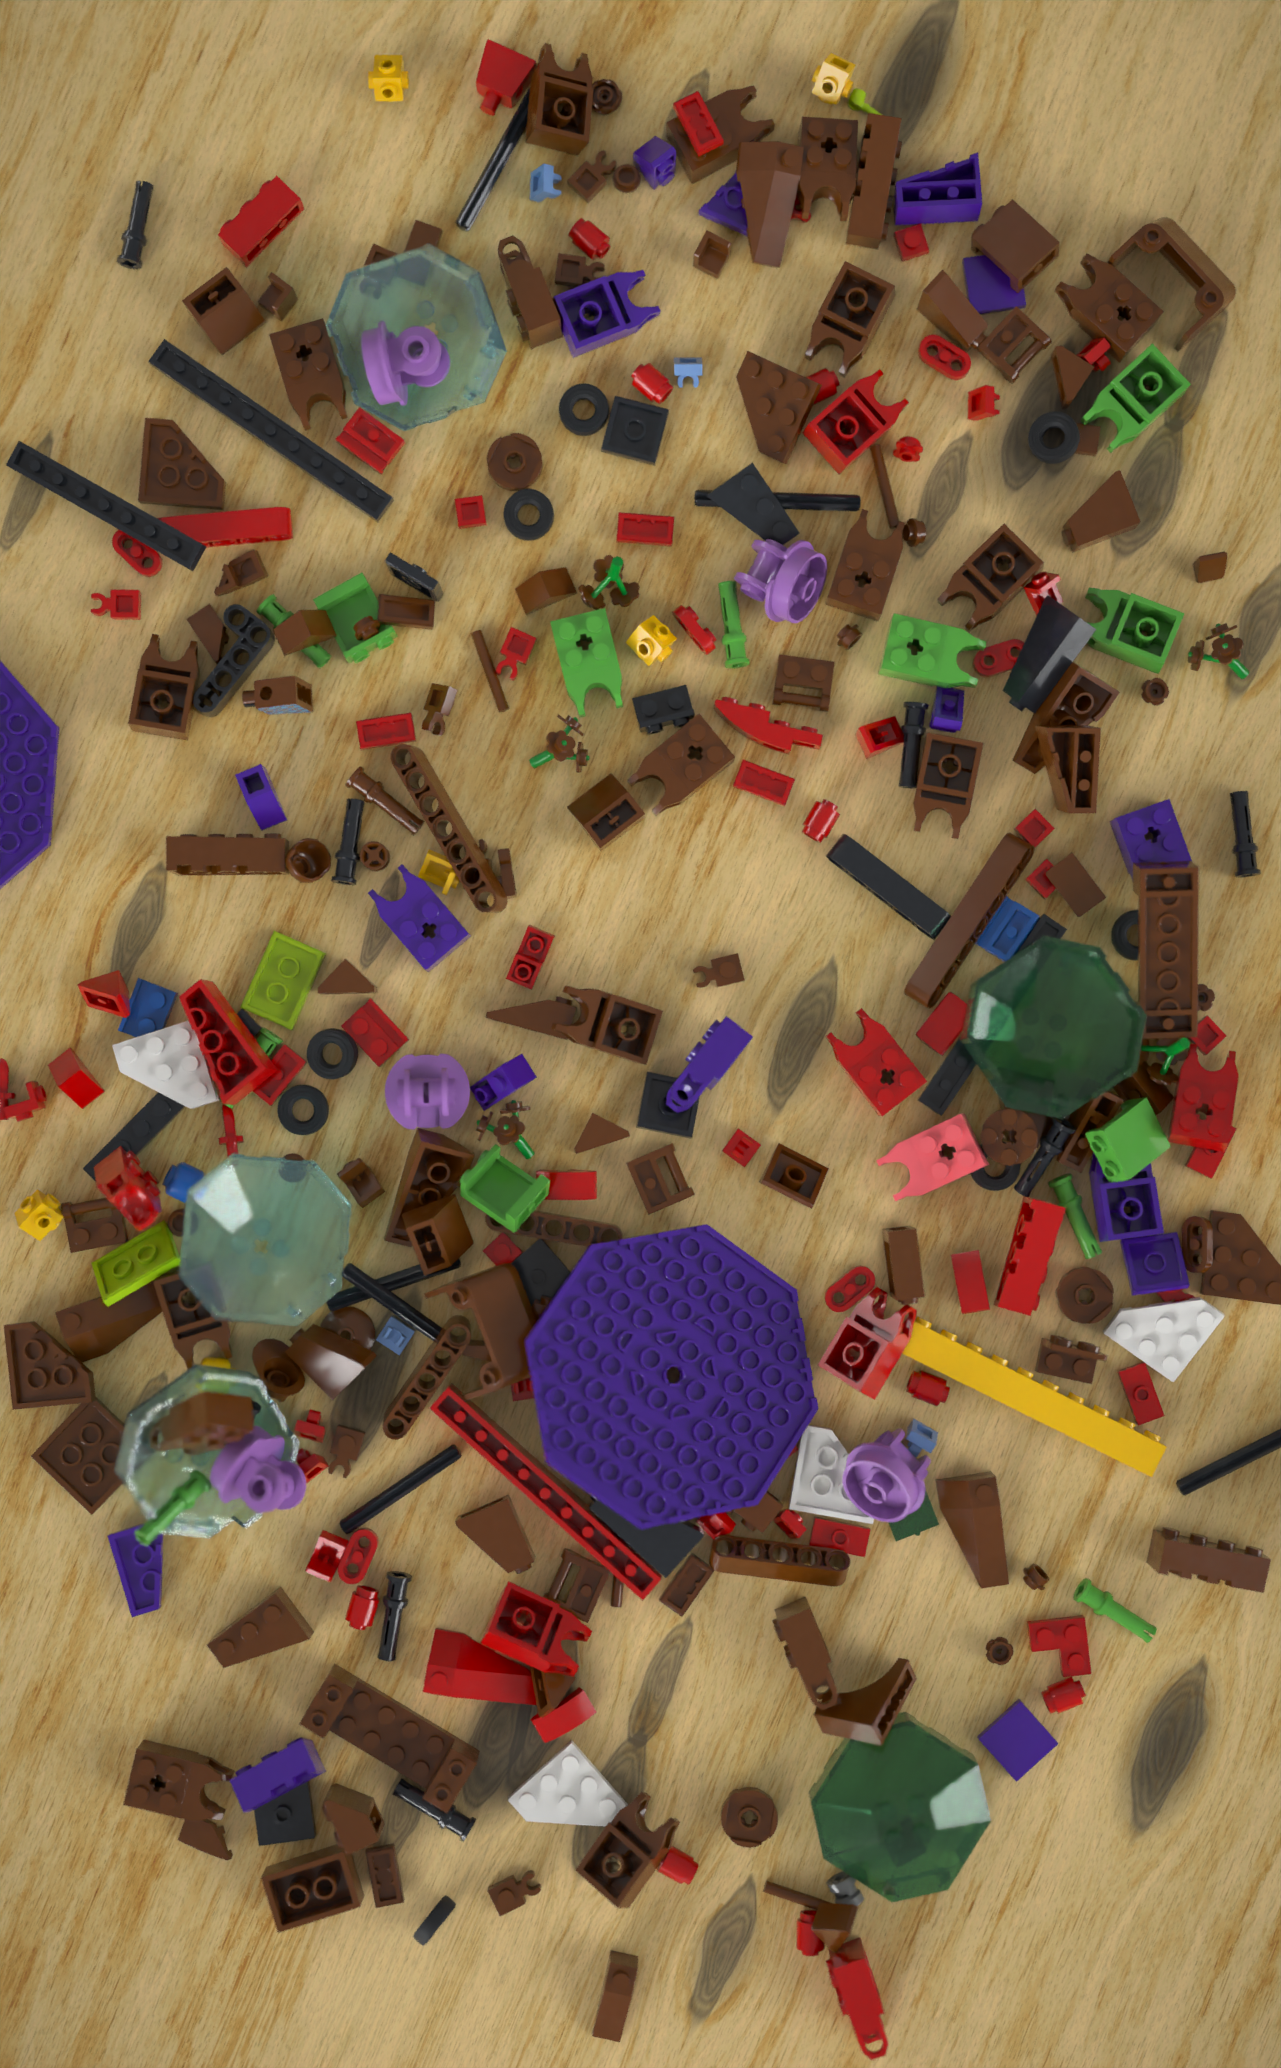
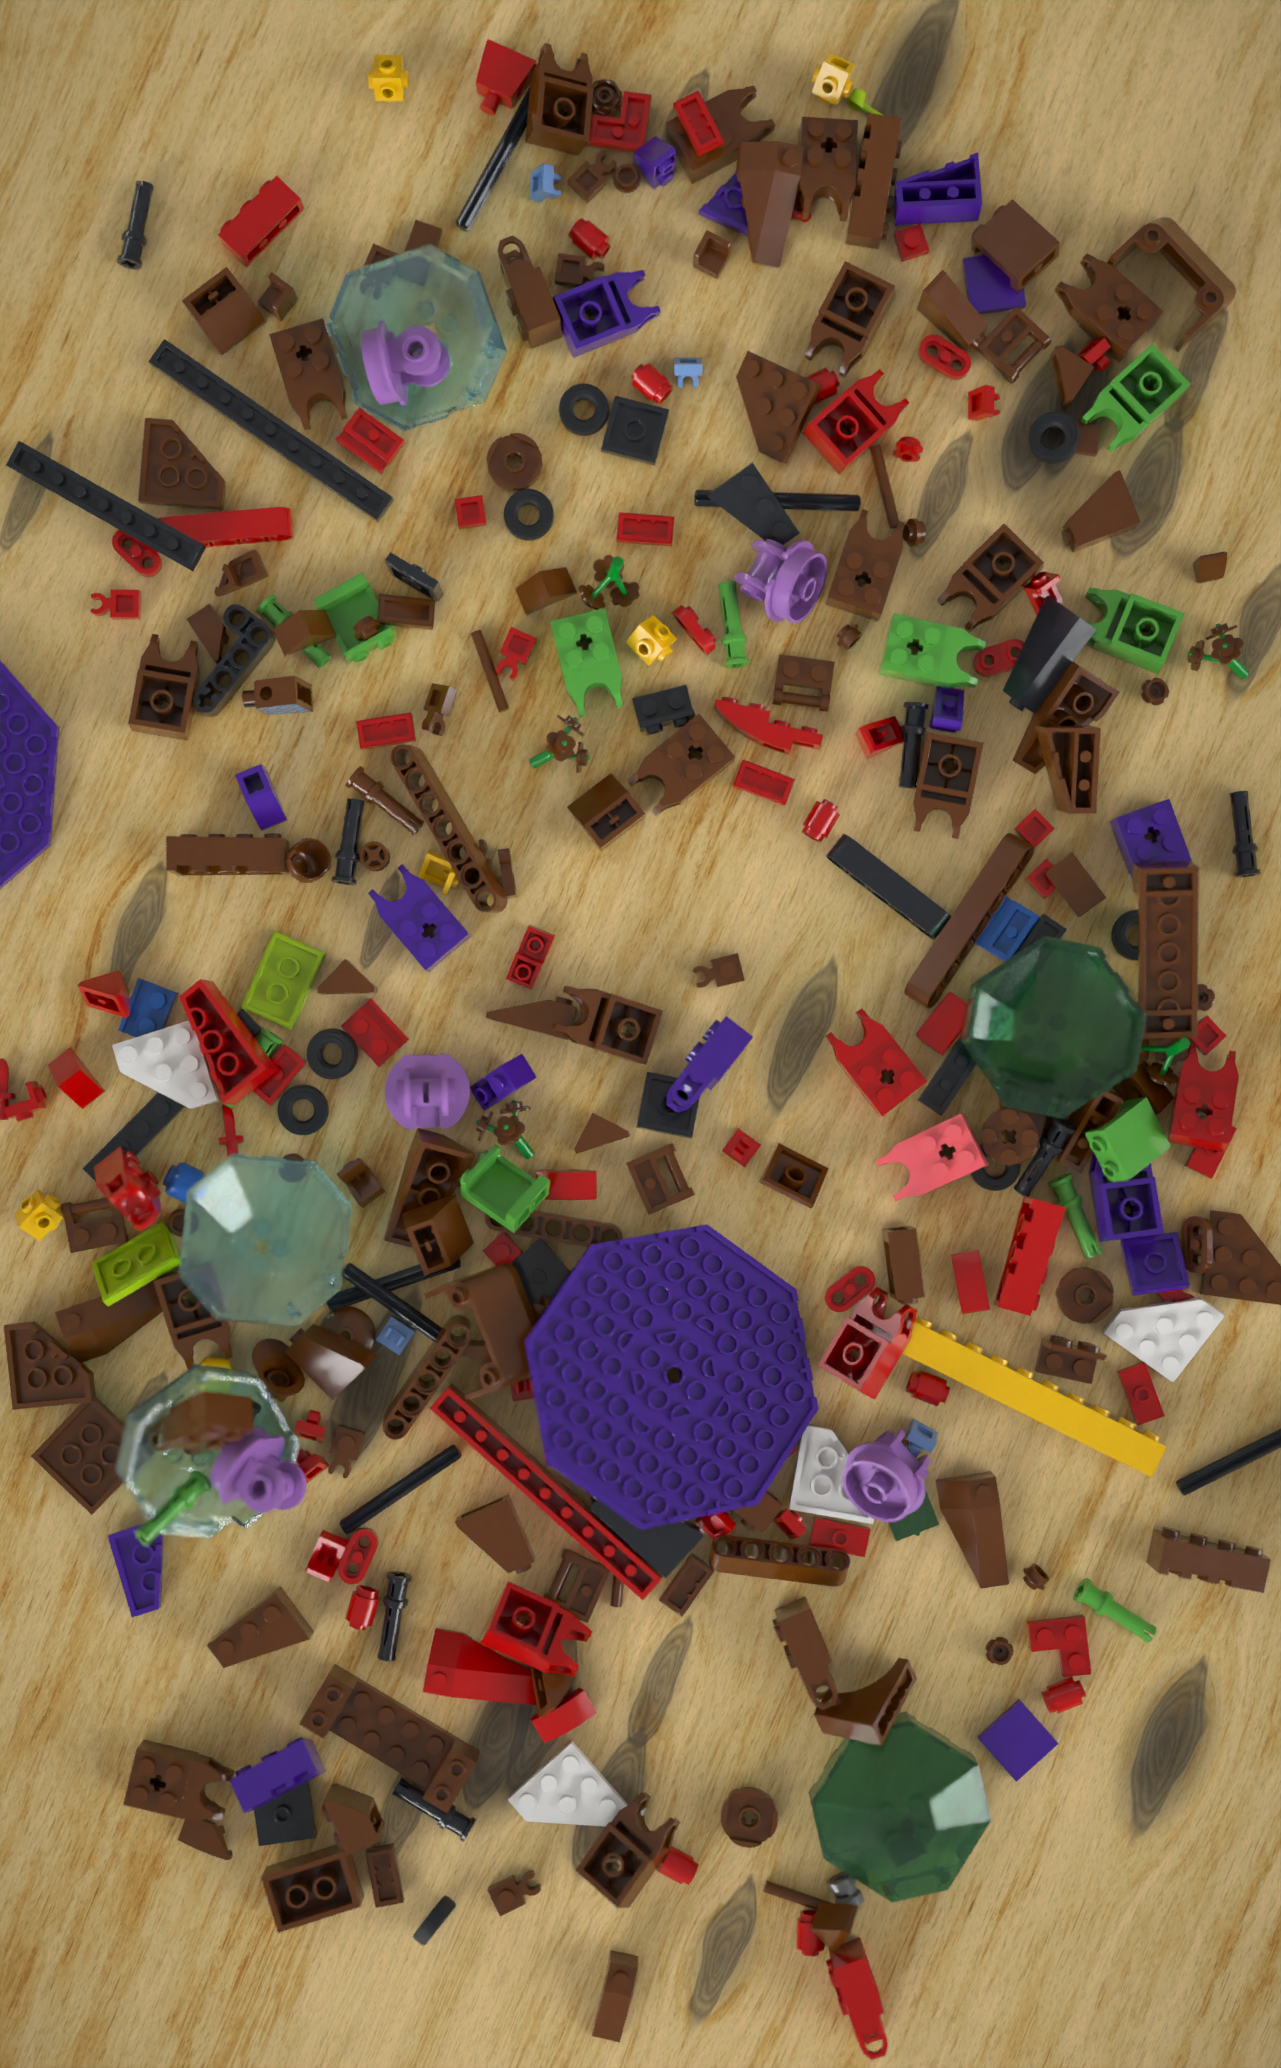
(626, 132): none -> red plate

